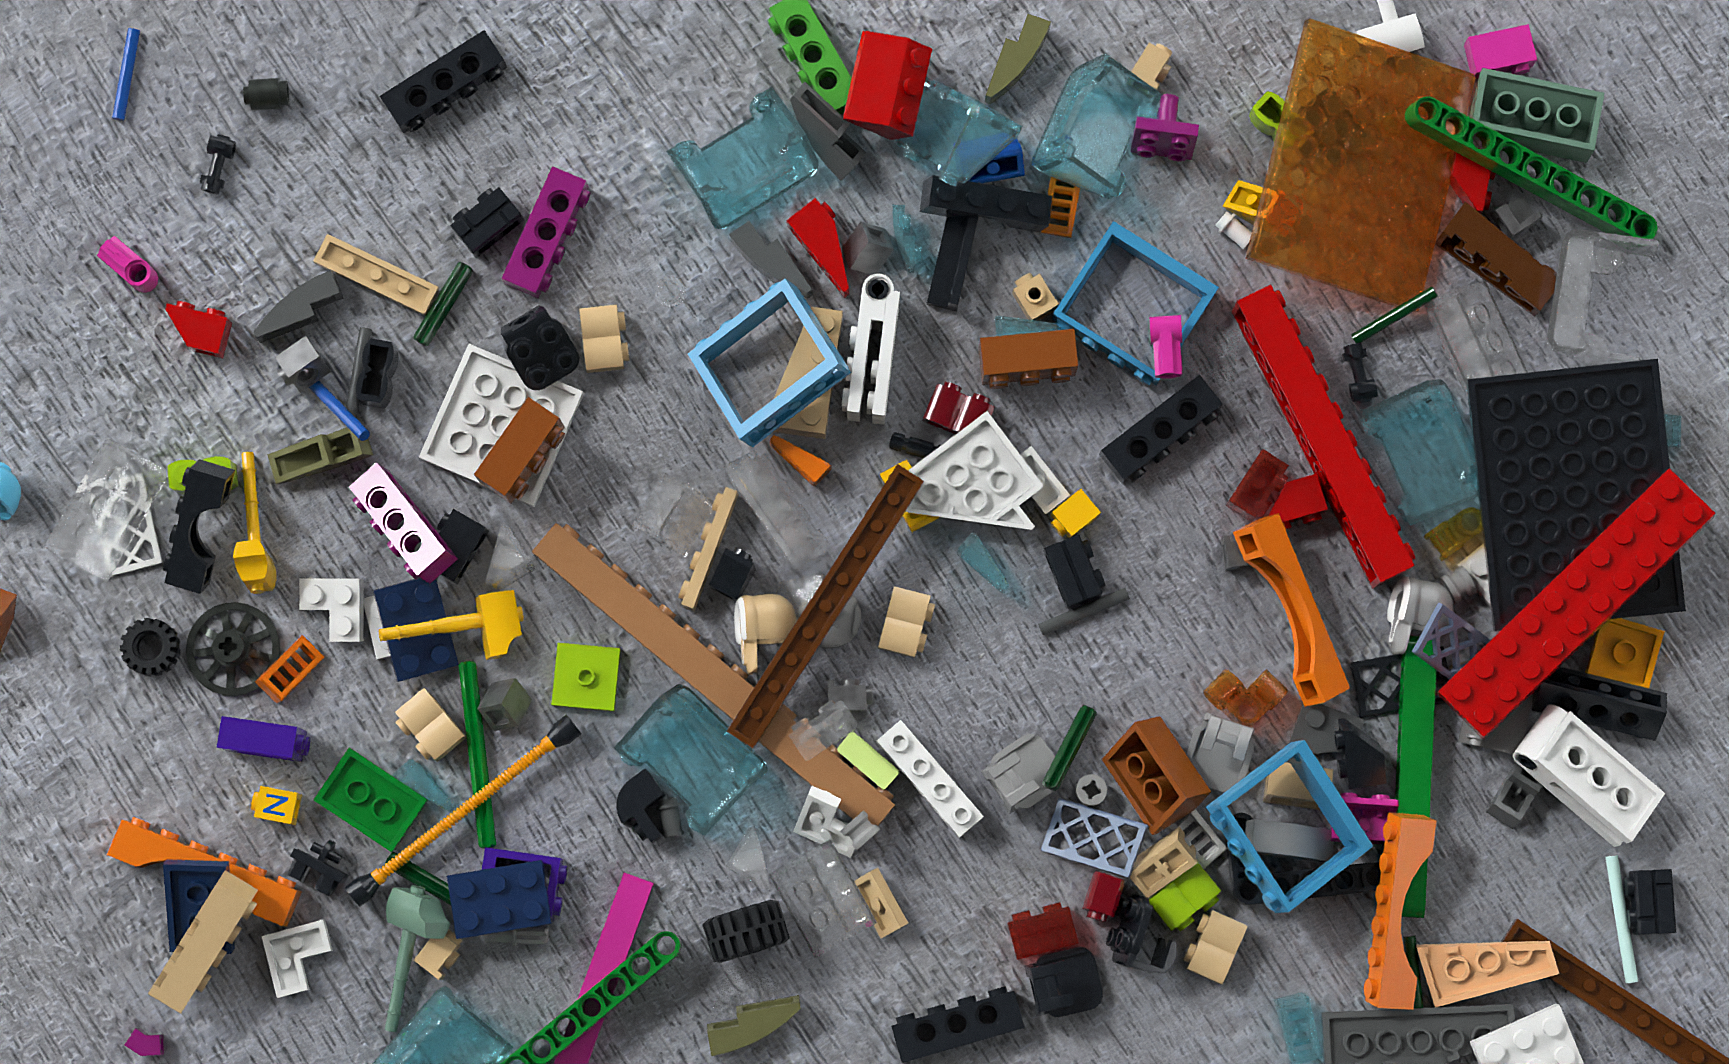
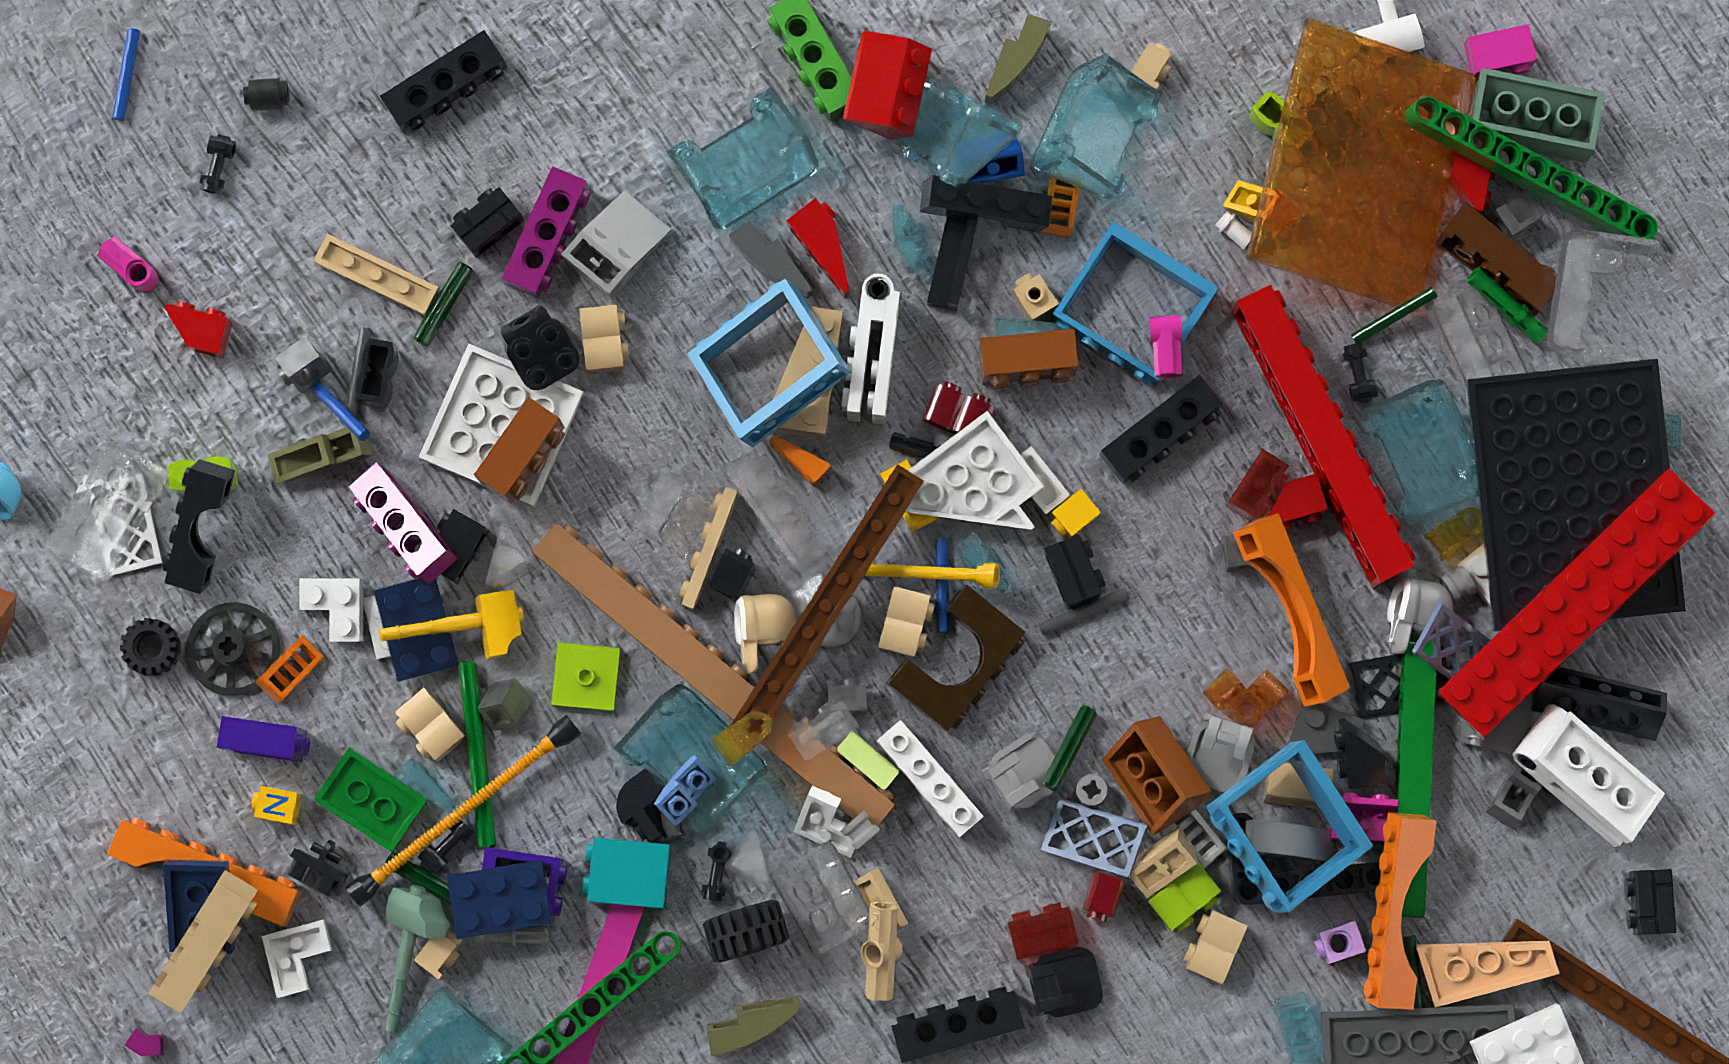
(250, 556): yellow piece -> none
(299, 307): dark grey slope -> none
(434, 858): none -> black bar
(615, 244): none -> light grey slope
(627, 872): none -> teal panel
(683, 789): none -> medium blue slope
(719, 854): none -> black bar
(738, 740): none -> clear yellow piece
(826, 131): dark grey slope -> none
(867, 248): flat silver panel -> none
(881, 951): none -> tan piece
(942, 586): none -> blue bar
(984, 575): none -> yellow piece
(996, 639): none -> dark brown arch
(1129, 936): black piece -> none
(1165, 135): magenta plate -> none
(1352, 937): none -> lavender brick
(1510, 308): none -> green pin
(1620, 910): light aqua bar -> none
(1625, 652): light orange plate -> none

